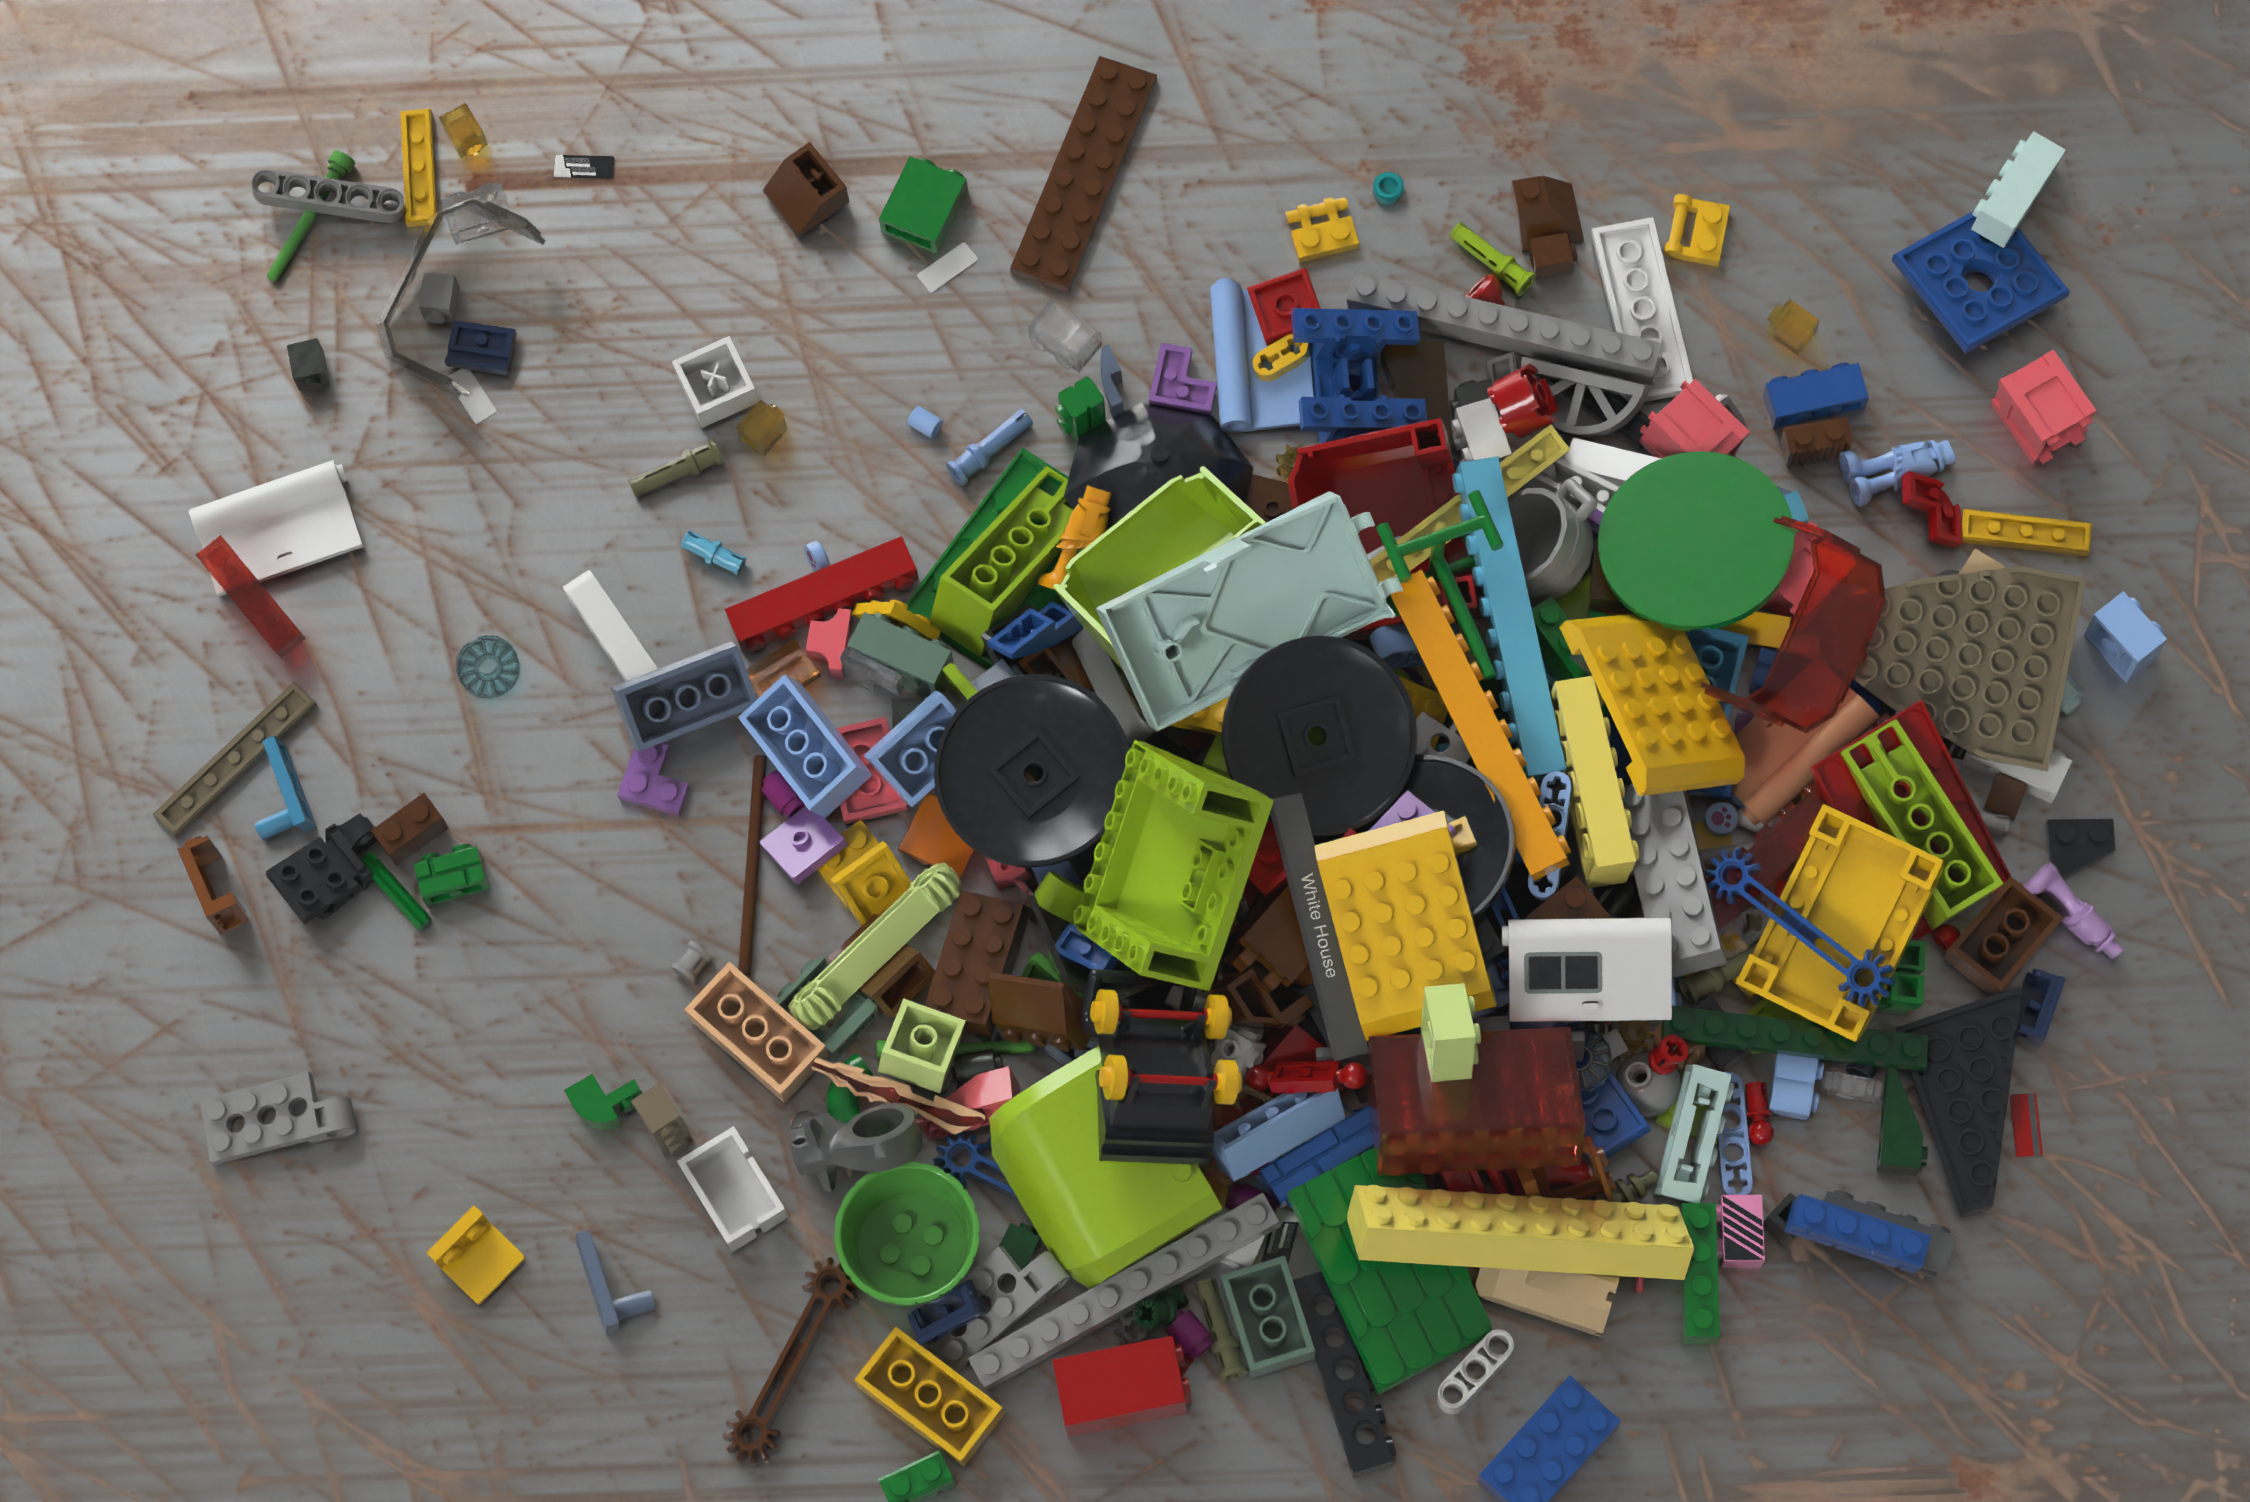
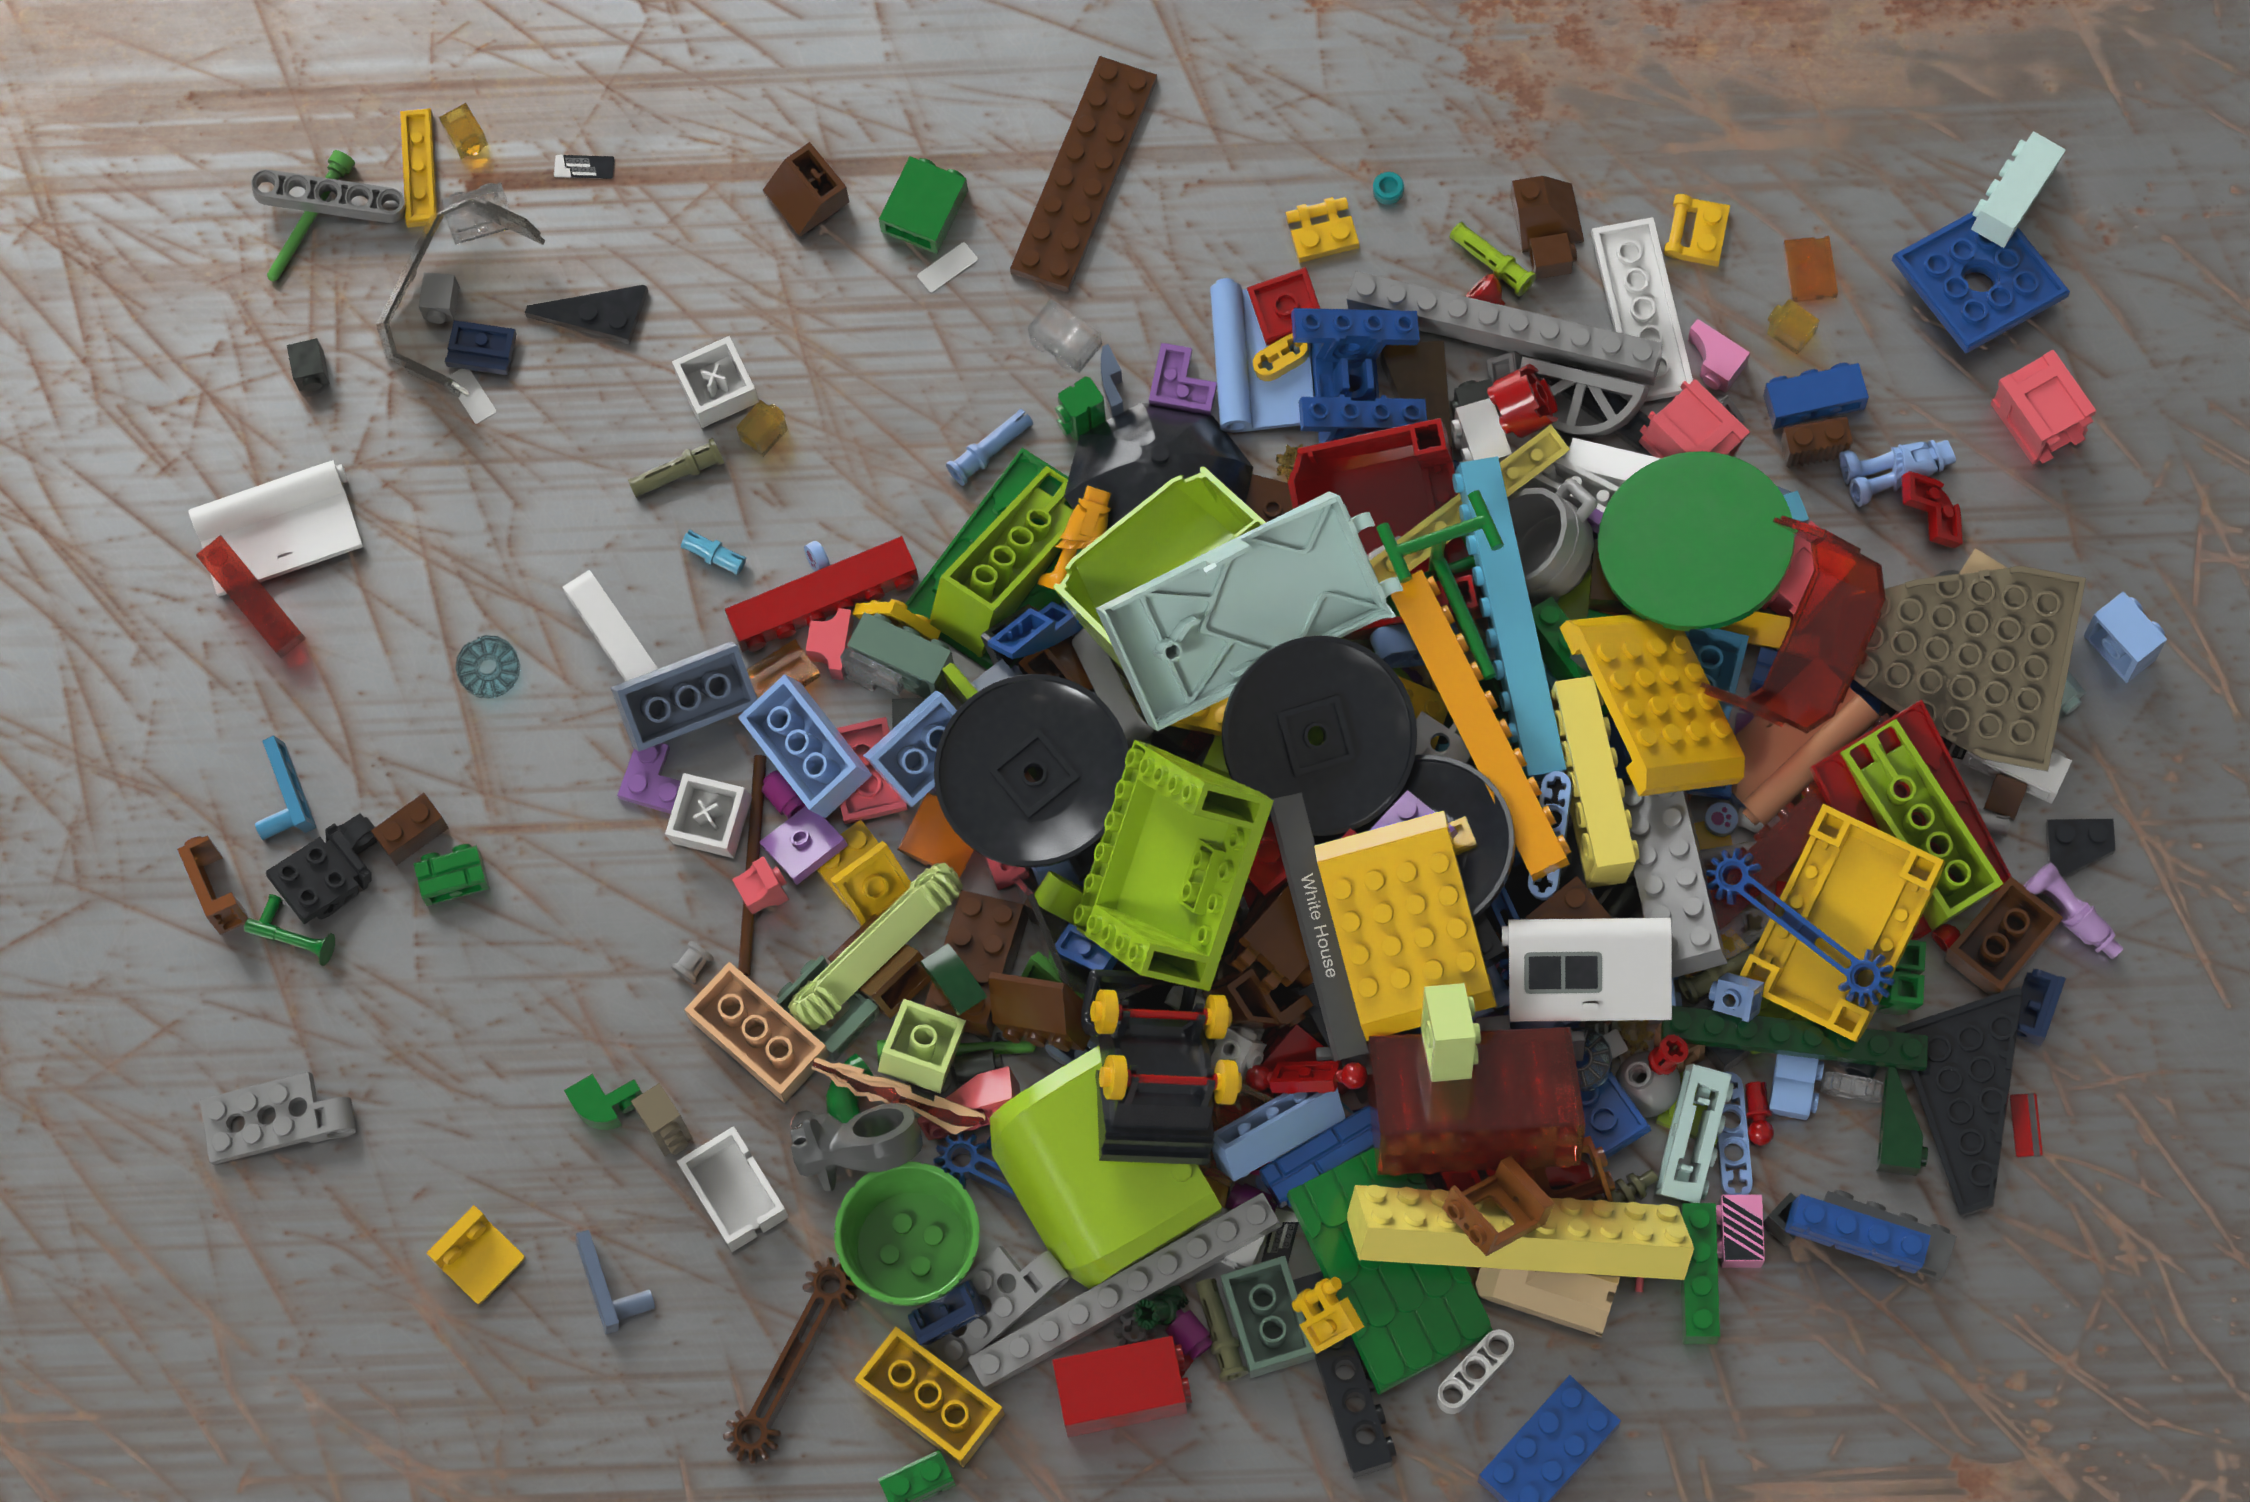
(234, 760): dark tan tile -> none
(320, 947): none -> green piece
(396, 891): green axle -> none
(602, 314): none -> black wing
(708, 815): none -> white brick
(761, 886): none -> coral brick
(925, 422): light blue hinge -> none
(953, 979): none -> dark green slope
(1021, 1243): dark green brick -> none
(1333, 1323): none -> yellow plate
(1514, 1193): none -> dark orange window
(1721, 356): none -> bright pink arch
(1746, 992): none -> medium blue brick
(1810, 269): none -> clear orange plate
(2026, 532): yellow tile -> none

